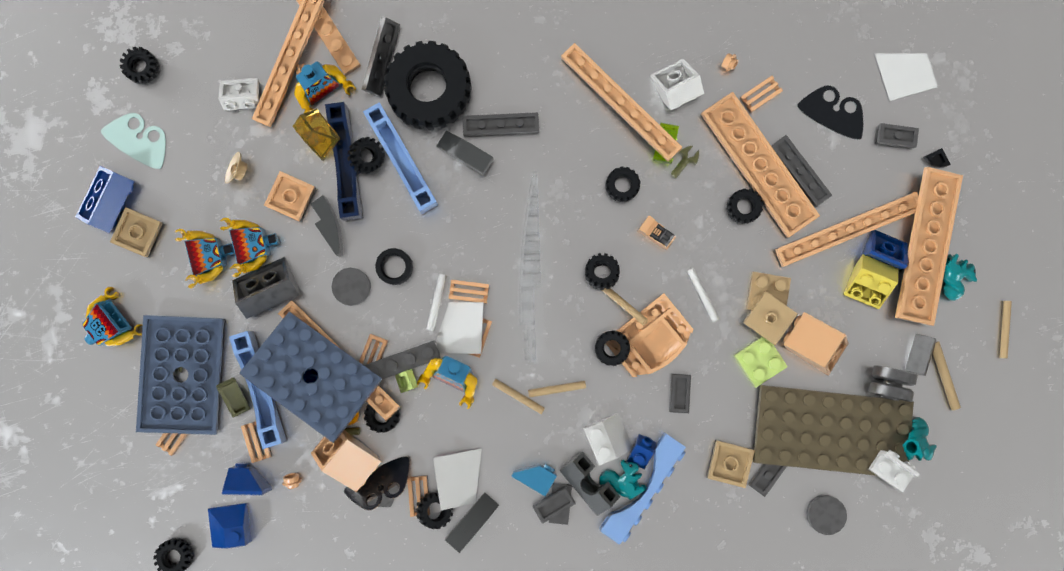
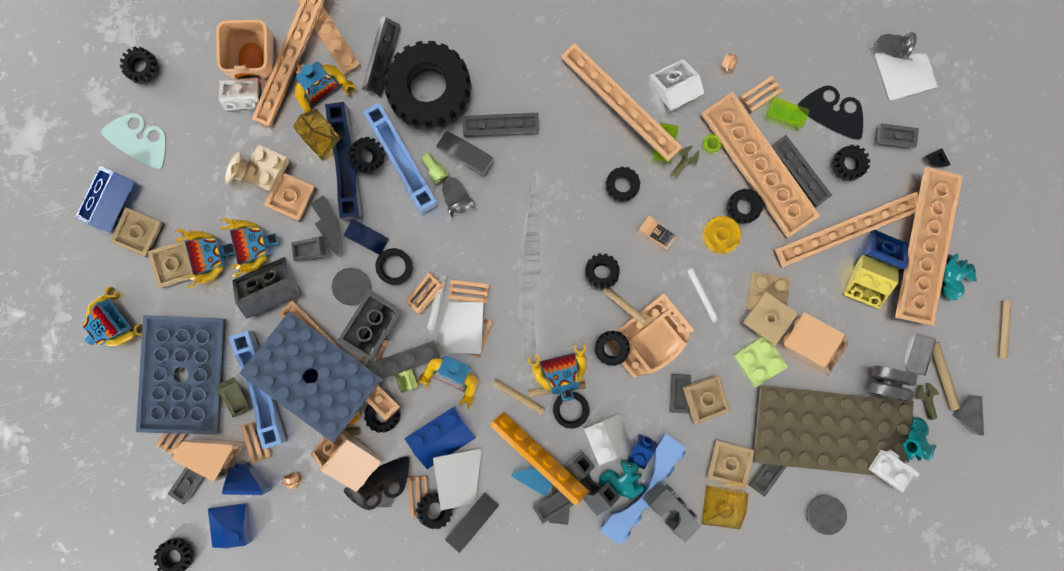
(170, 264): none -> tan plate
(185, 485): none -> flat silver plate
(207, 456): none -> light nougat slope
(244, 48): none -> light nougat piece
(265, 168): none -> tan plate
(308, 248): none -> flat silver tile
(366, 237): none -> dark blue slope
(369, 325): none -> flat silver slope
(429, 298): none -> light nougat tile
(436, 171): none -> yellowish green piece
(440, 437): none -> blue slope
(456, 196): none -> flat silver piece
(540, 458): none -> light orange plate
(561, 372): none -> torso
(571, 424): none -> black tyre
(682, 522): none -> dark grey arch
(706, 399): none -> tan plate
(711, 144): none -> lime tile
(722, 234): none -> yellow tile
(724, 507): none -> clear yellow slope
(788, 112): none -> clear neon green plate
(861, 157): none -> black tyre
(897, 45): none -> flat silver piece
(928, 399): none -> olive bar
(971, 414): none -> flat silver slope

